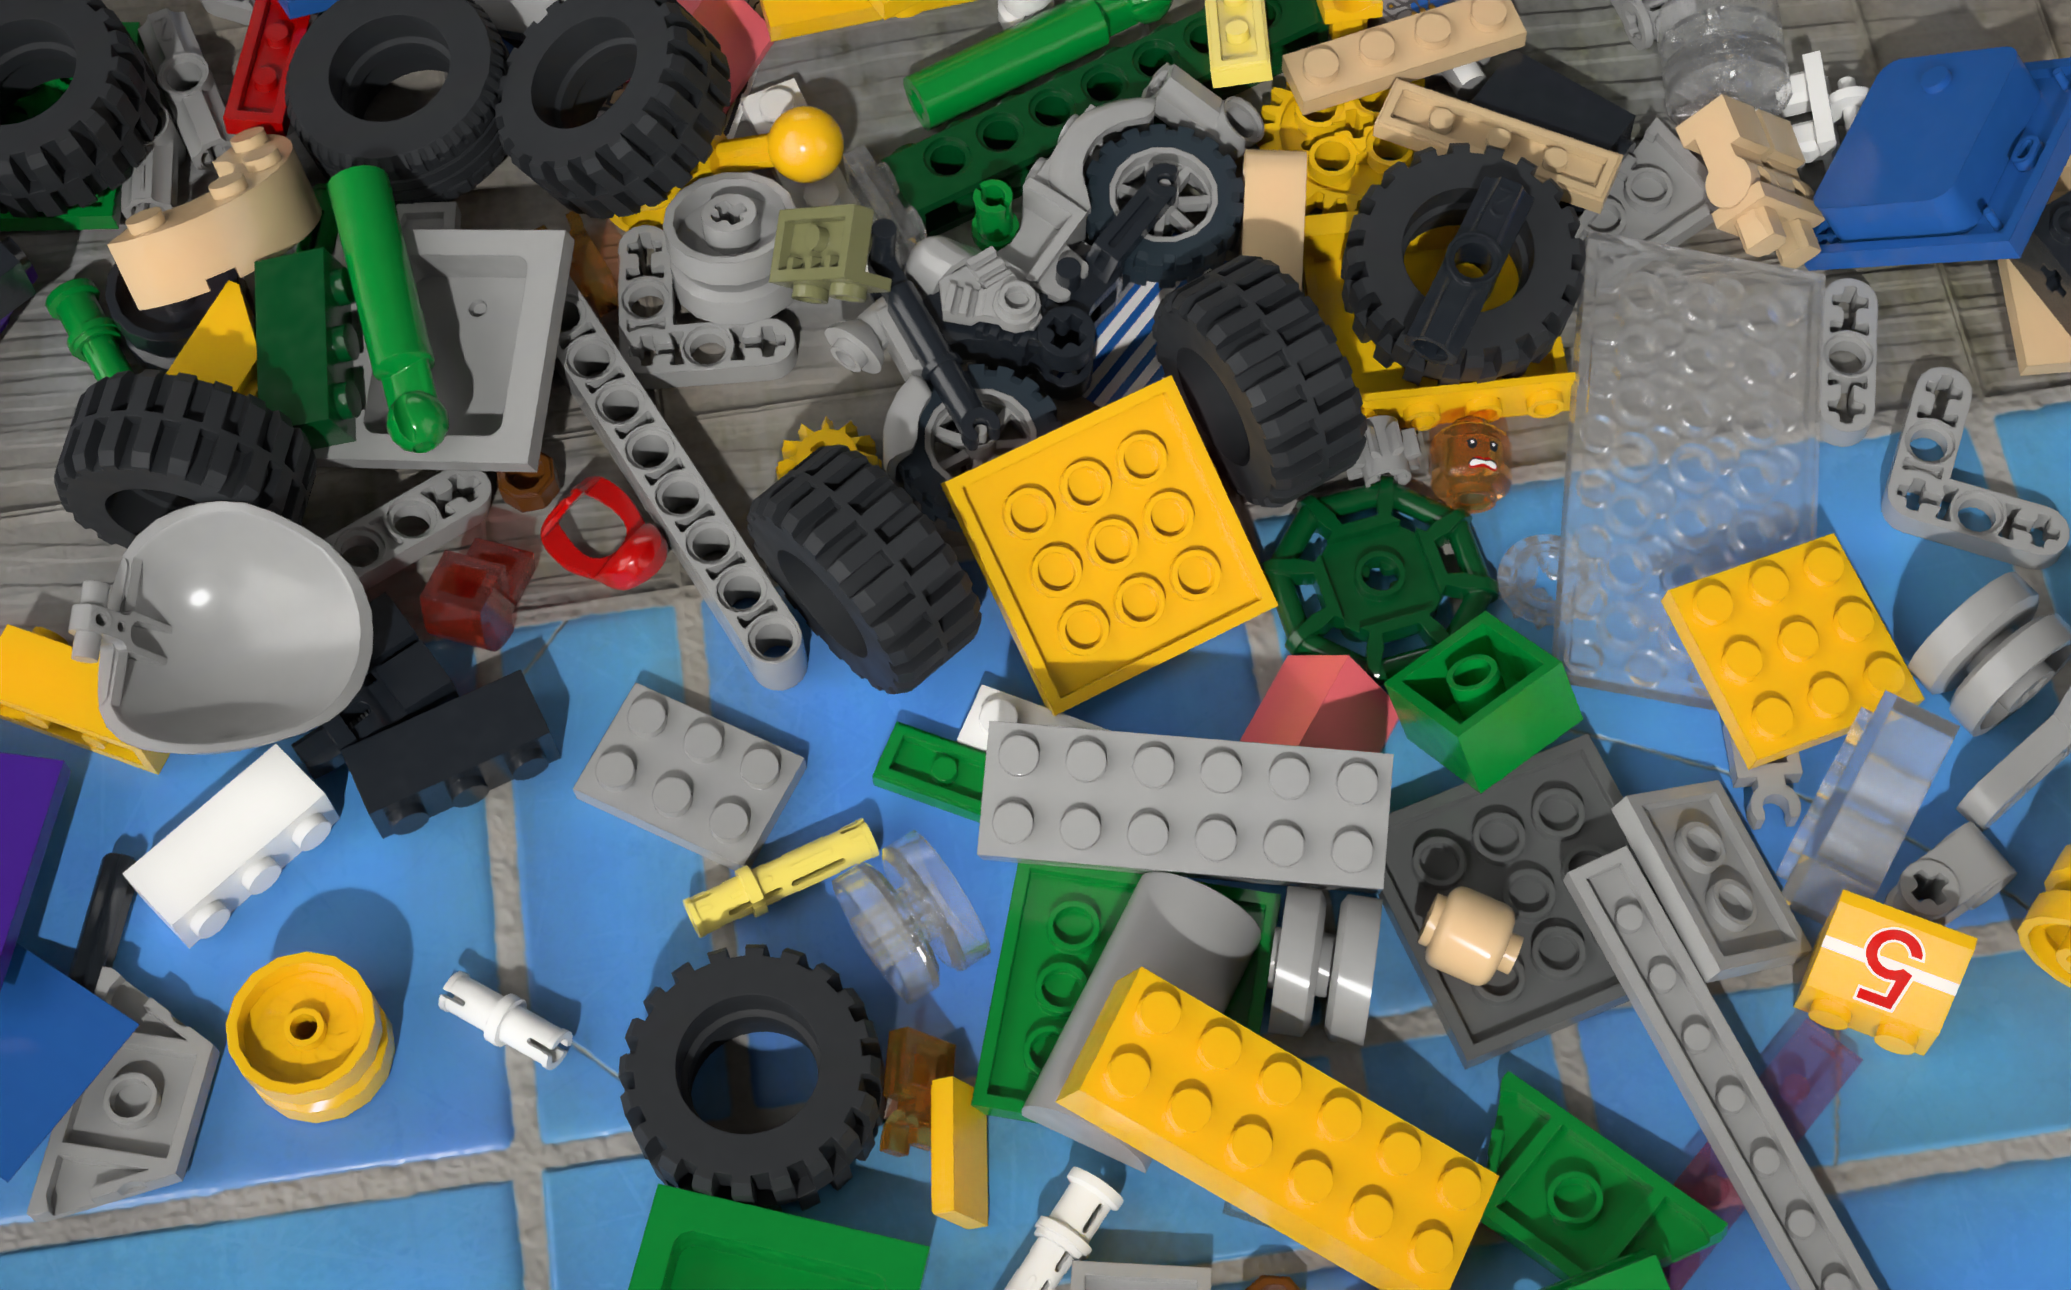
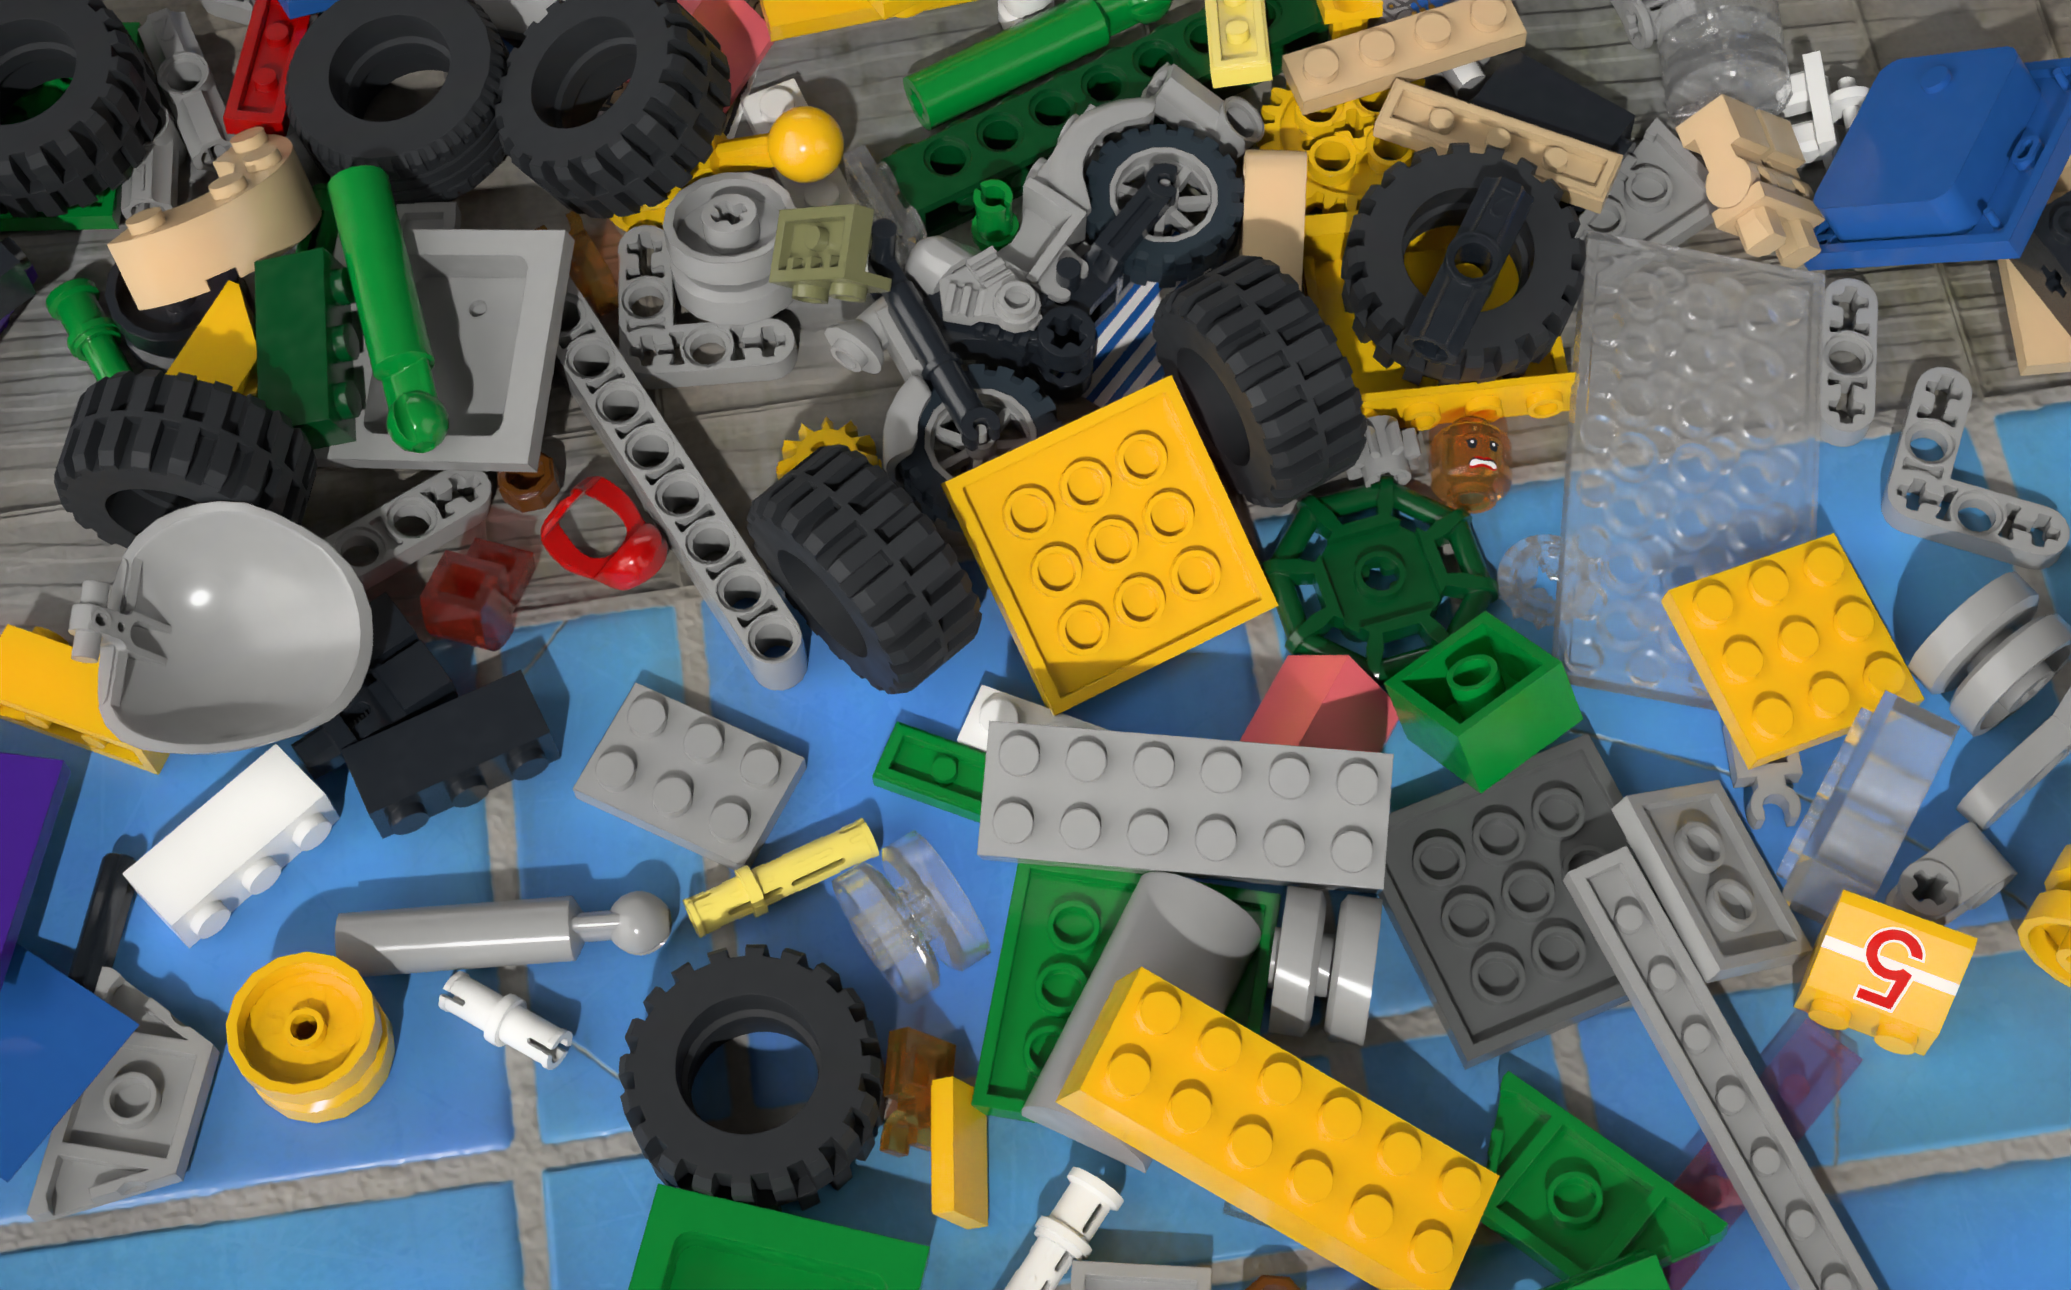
(495, 933): none -> light grey piece
(1470, 936): tan head -> none

